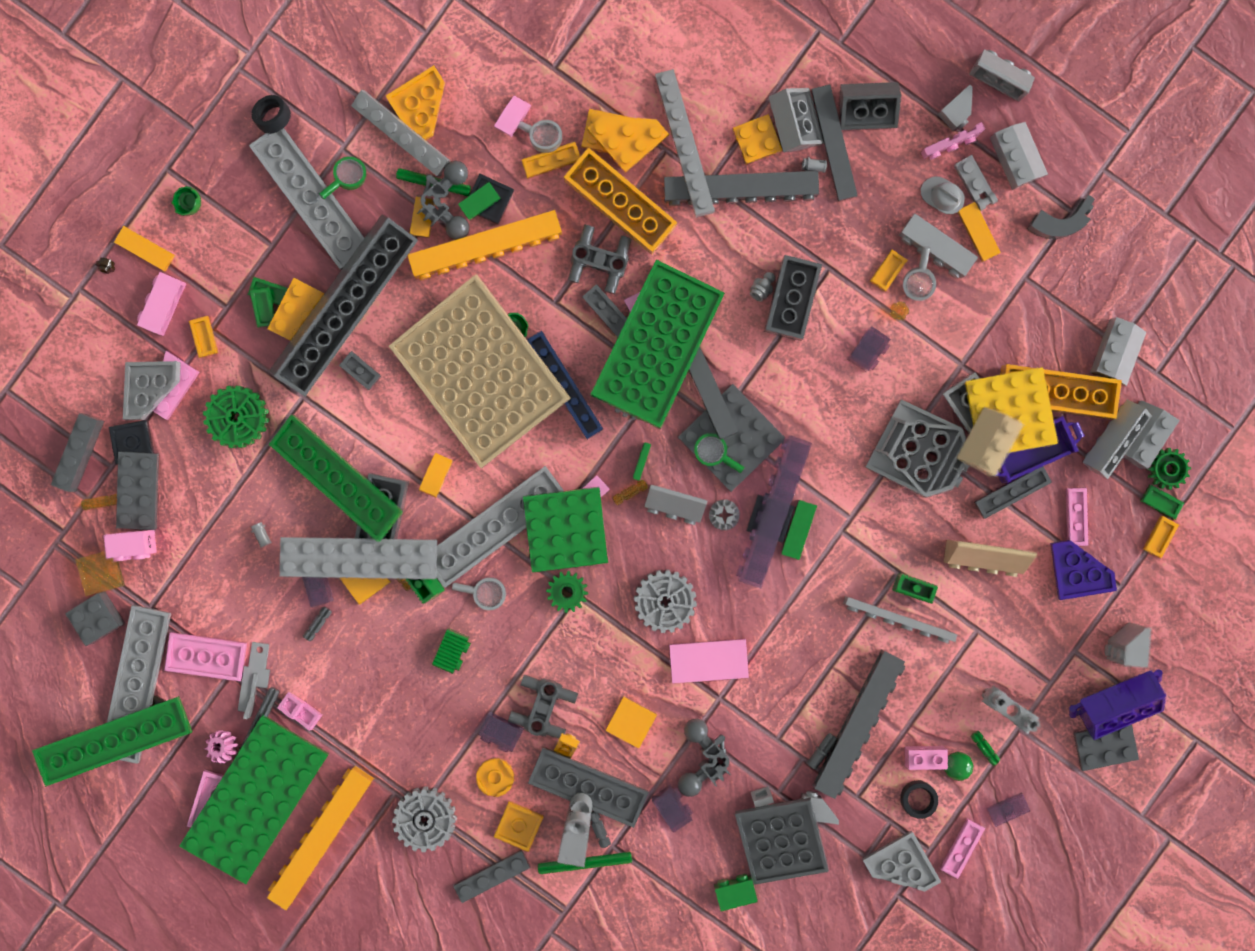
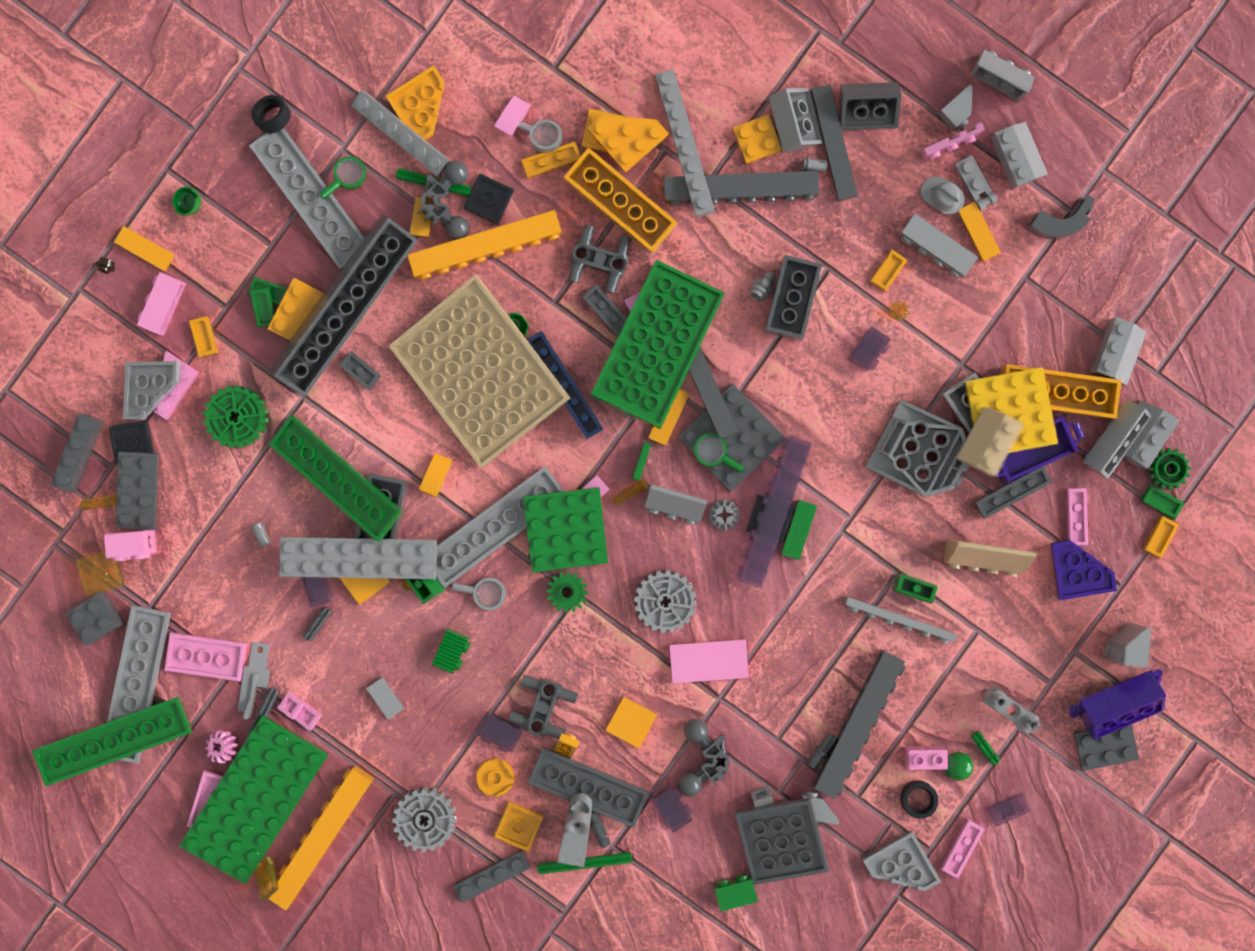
(266, 878): none -> clear yellow plate
(385, 698): none -> light grey tile
(479, 201): green tile -> none
(662, 435): none -> light orange tile
(920, 282): piece -> none

